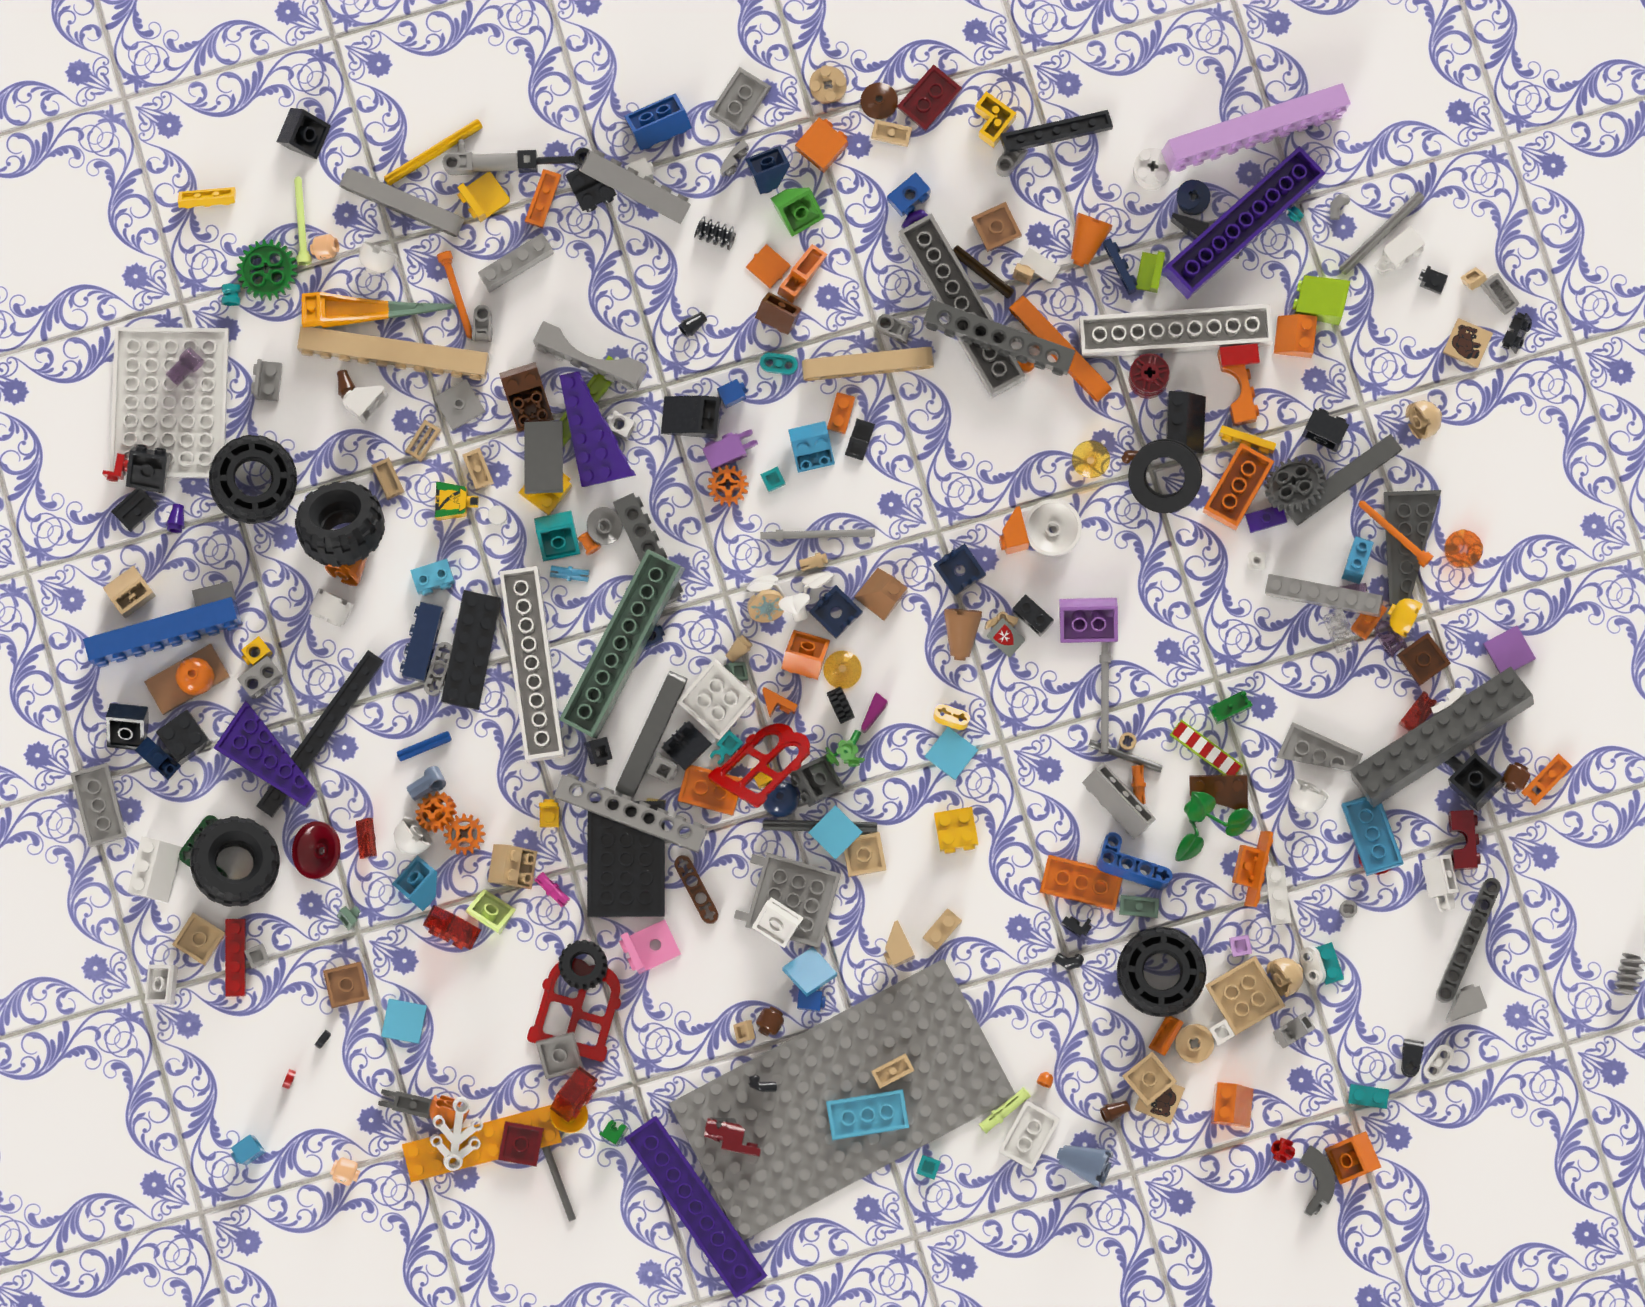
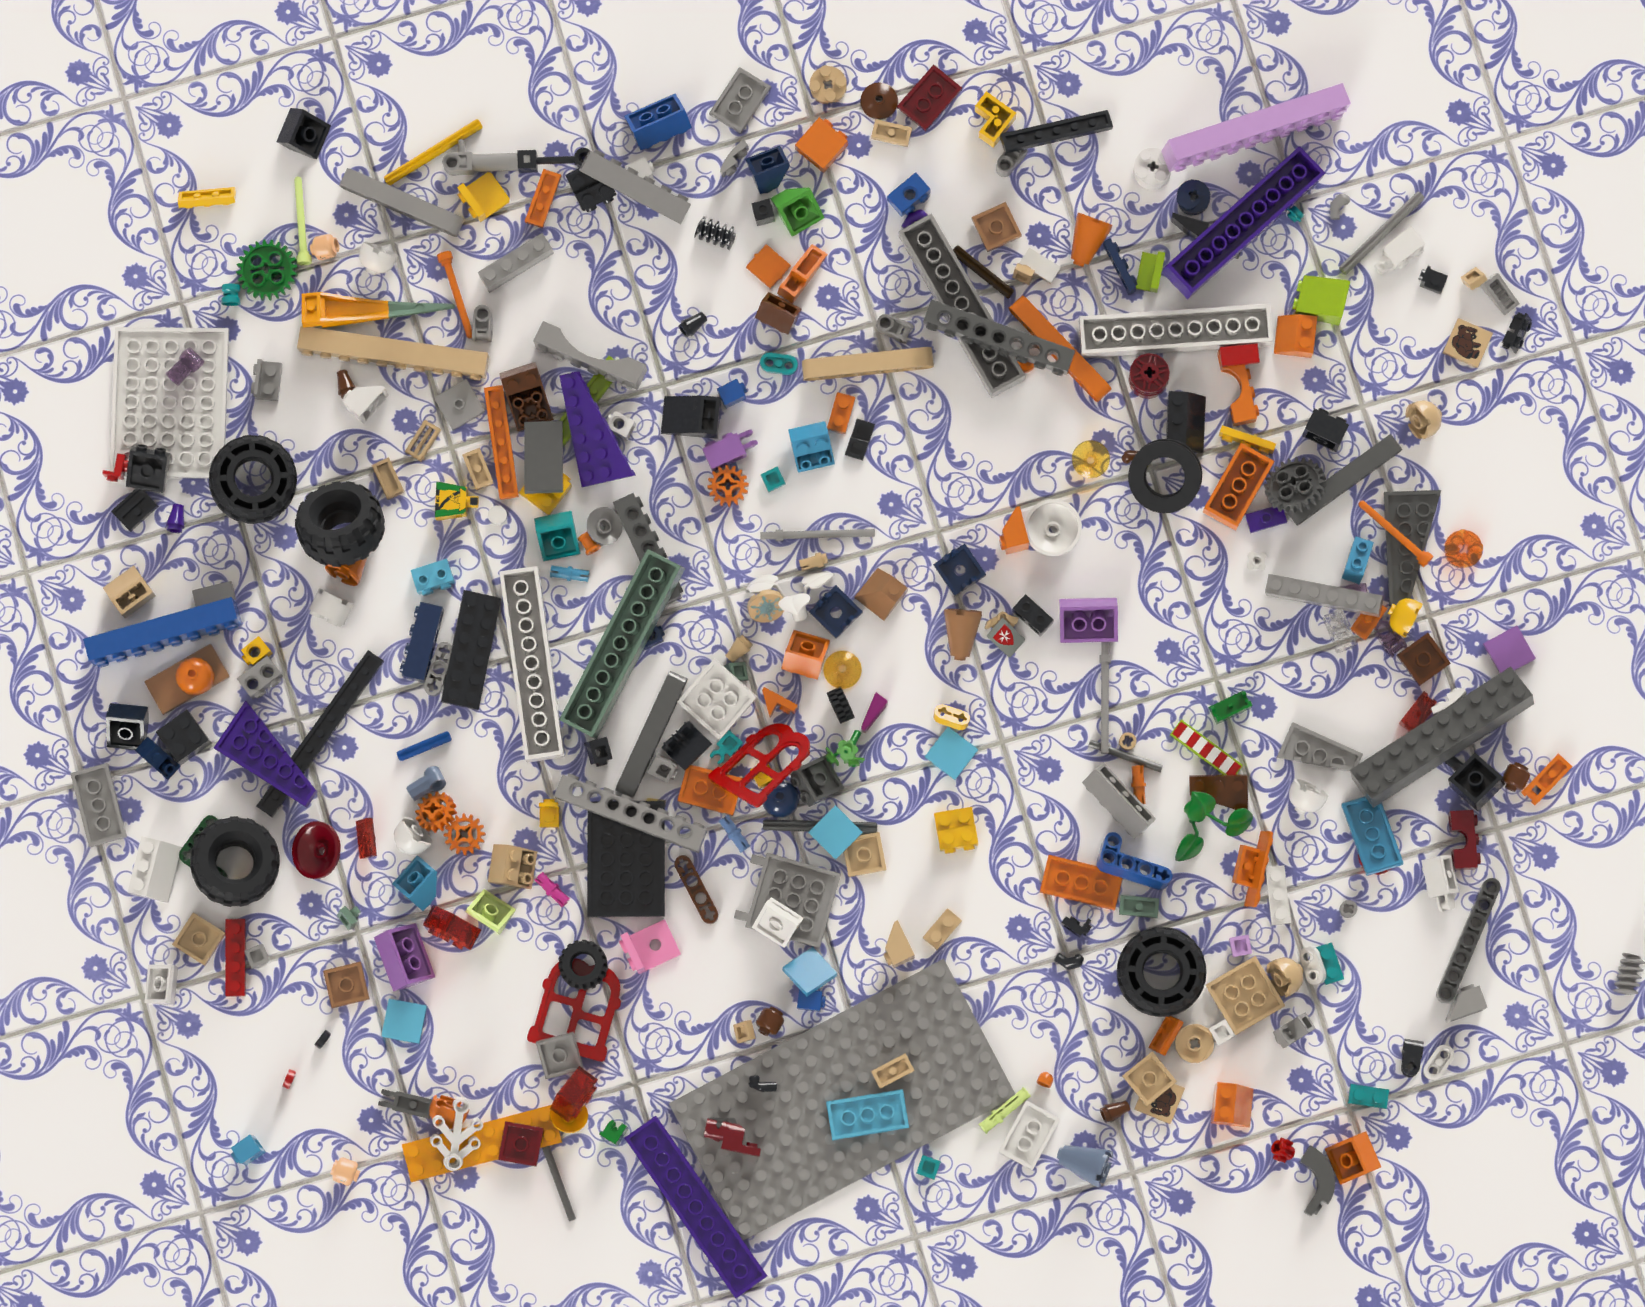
(404, 956): none -> medium lavender slope
(501, 442): none -> orange plate
(734, 833): none -> medium blue pin
(763, 212): none -> black brick

